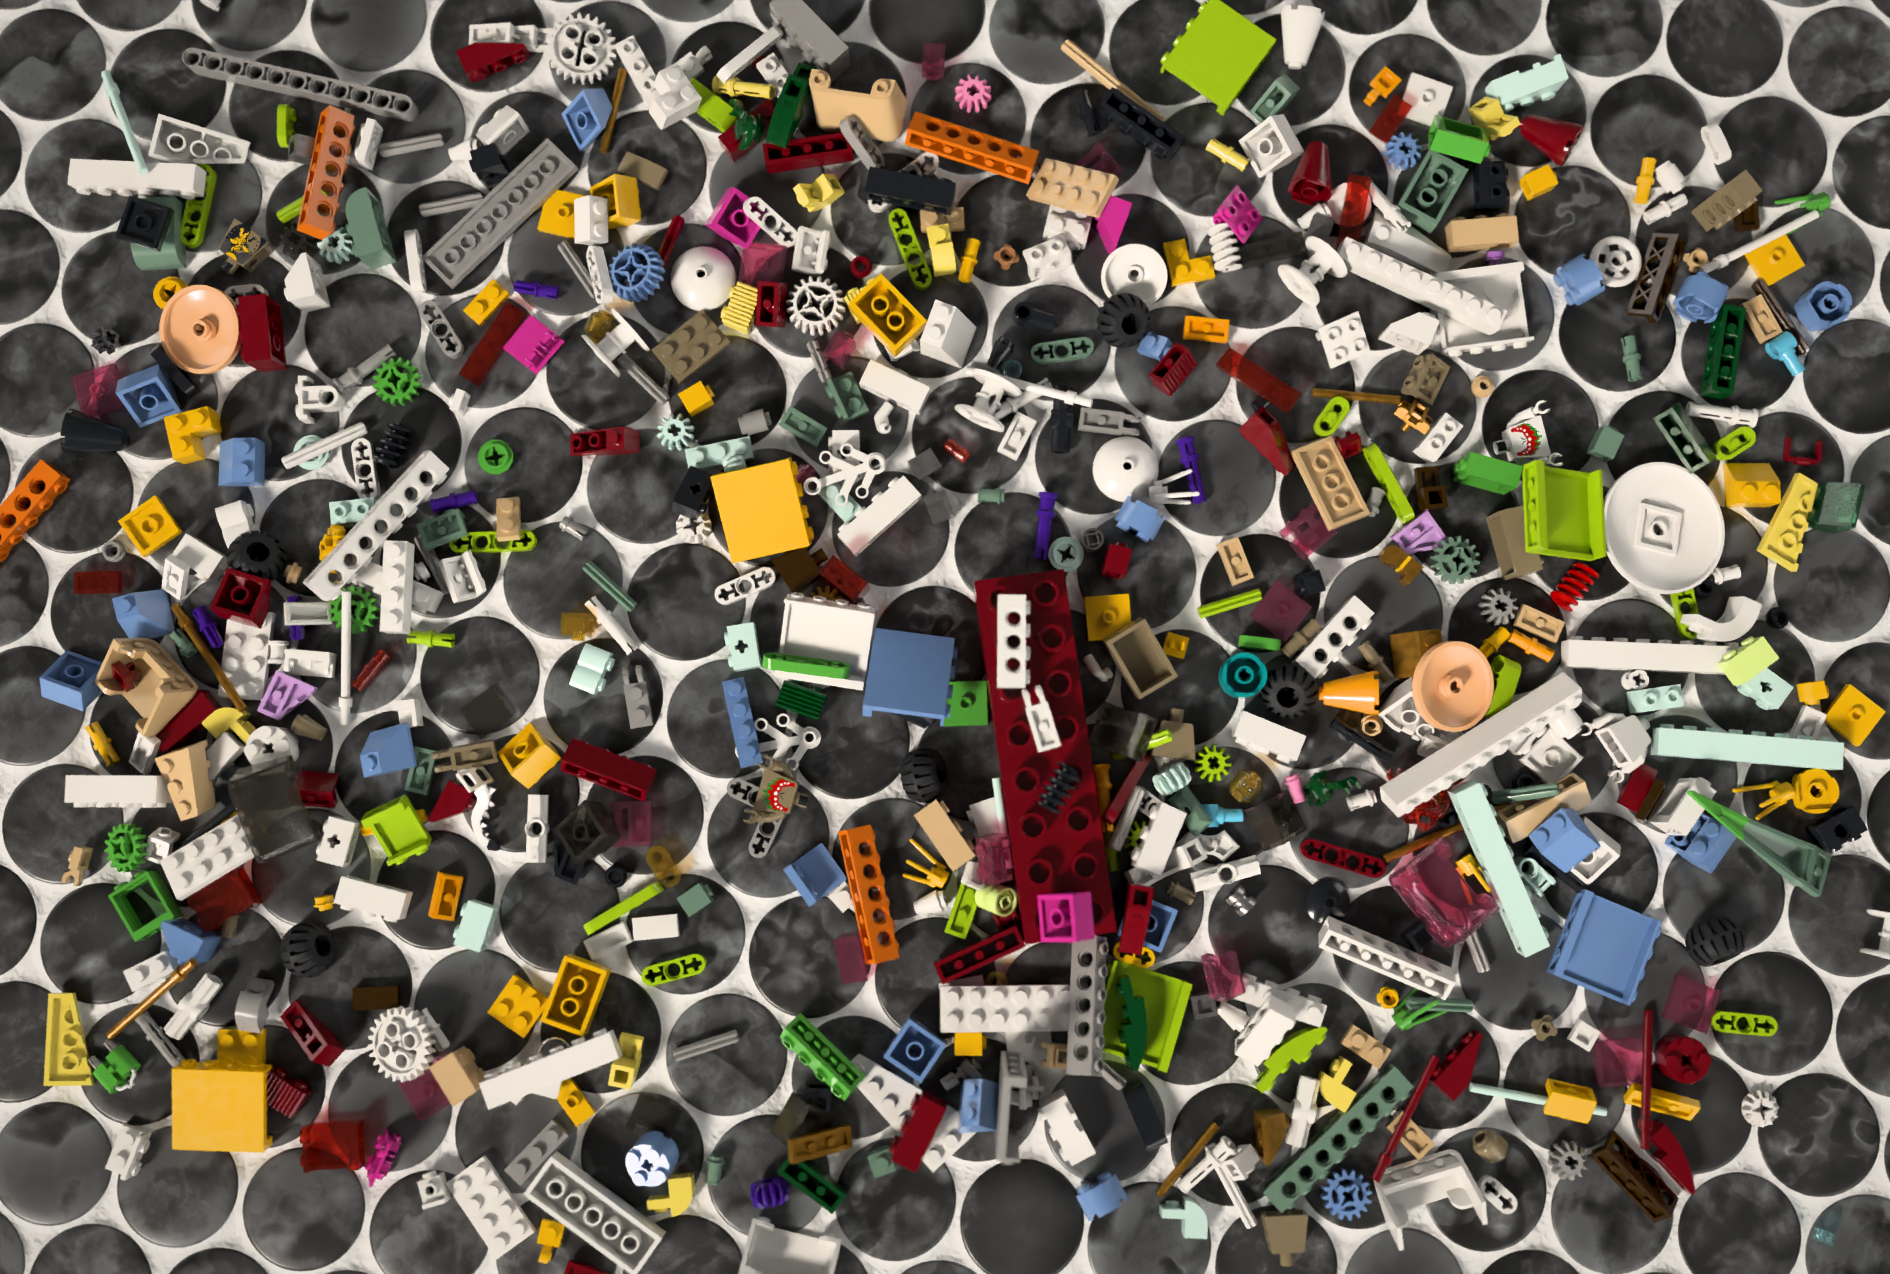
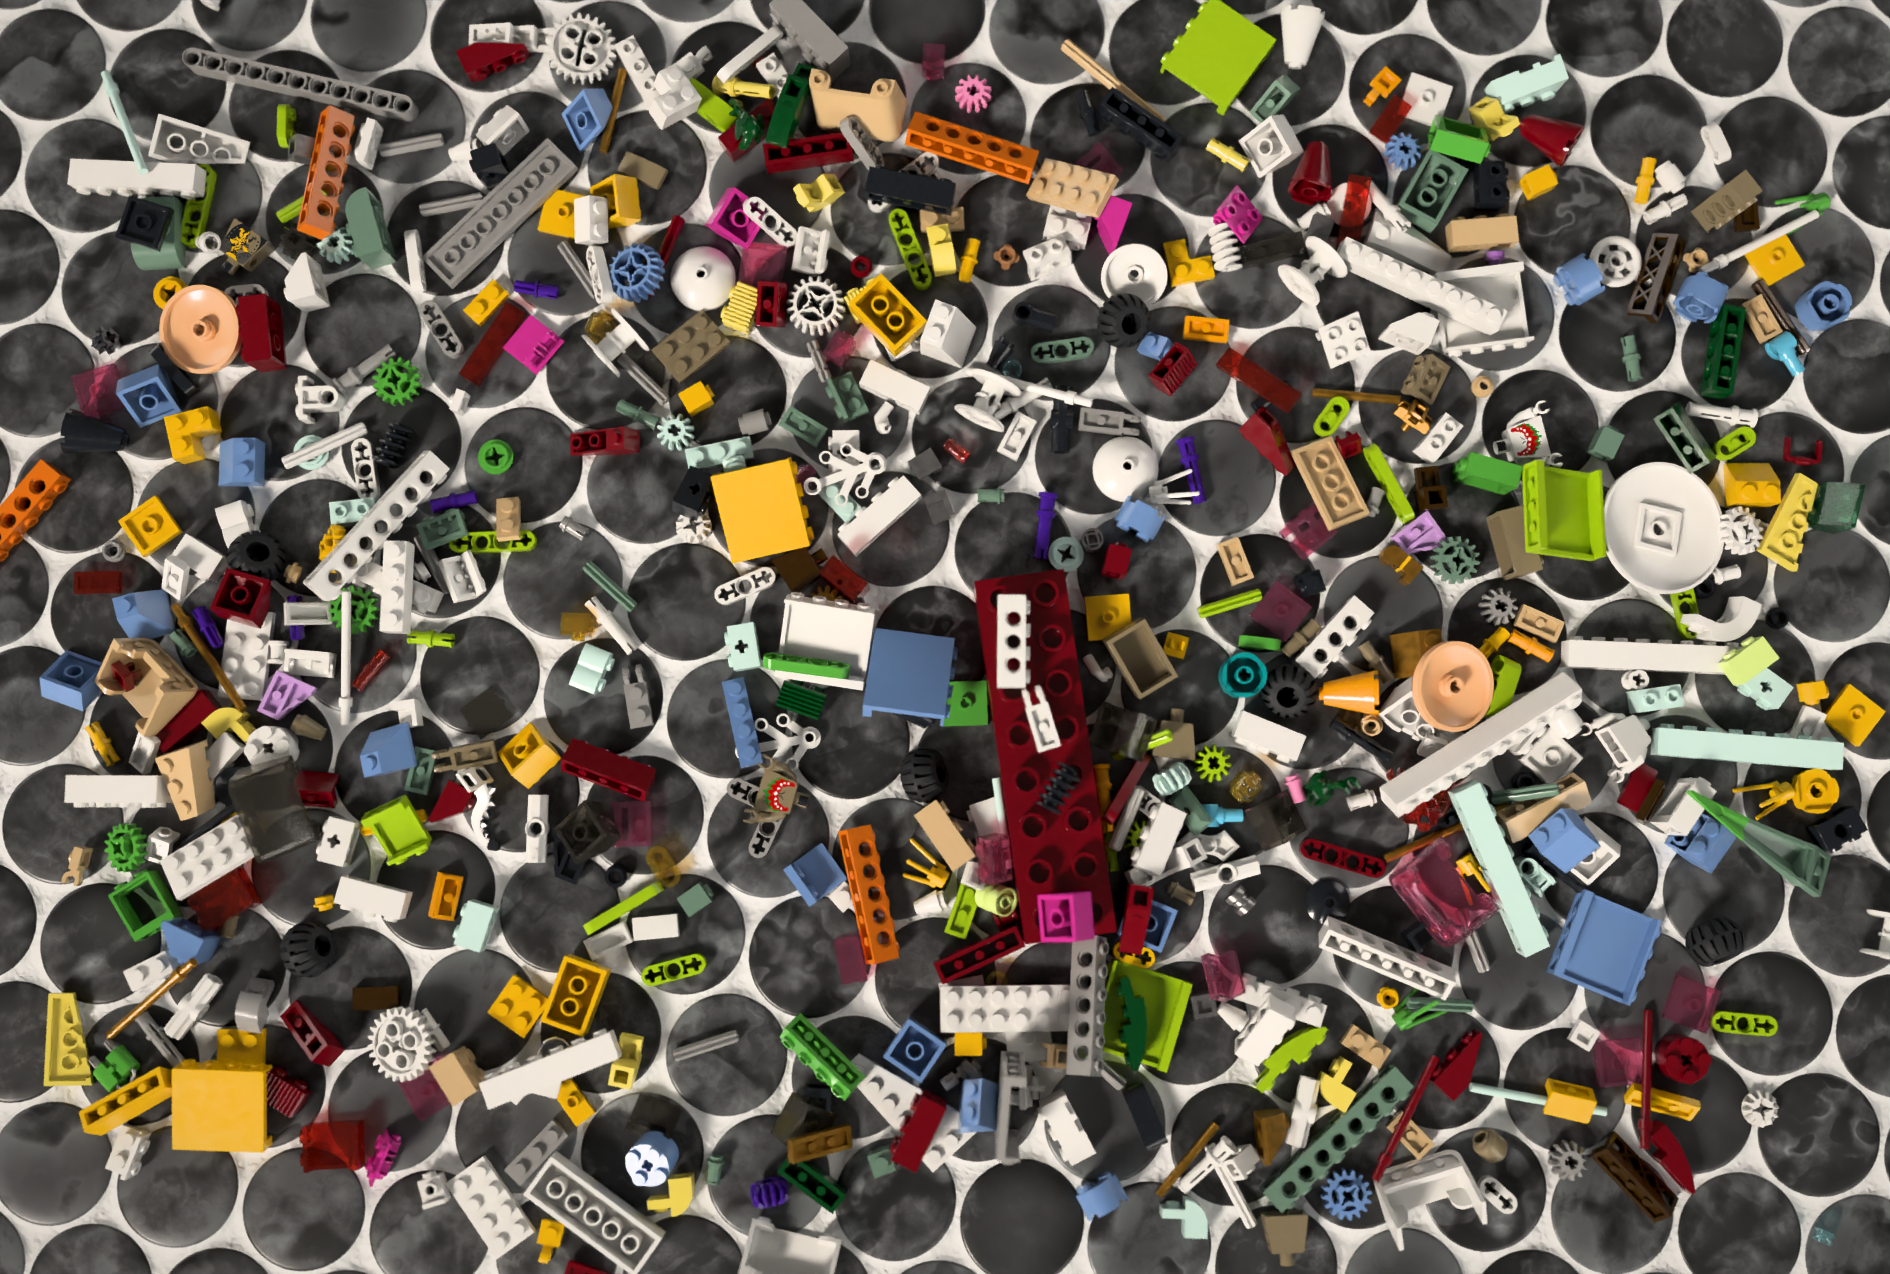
(127, 1102): none -> yellow brick
(212, 244): none -> white cone
(637, 414): none -> sand green axle
(1537, 1025): dark tan plate -> none
(1572, 585): red piece -> none
(1740, 533): none -> white gear

